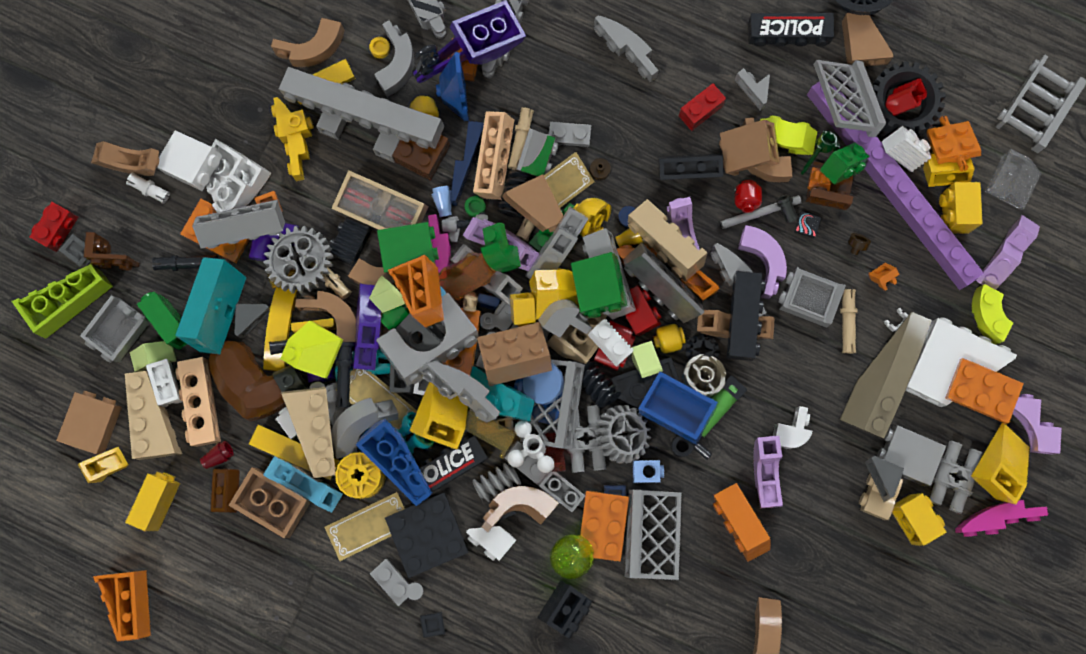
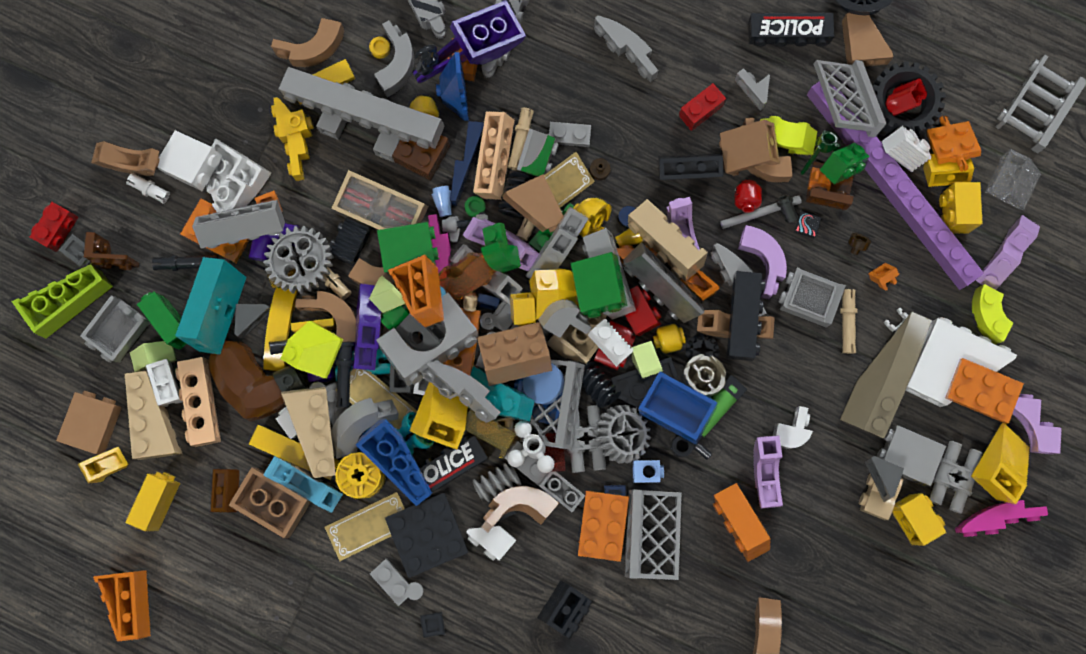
(218, 454): dark red cone -> none
(571, 556): clear neon green cylinder -> none

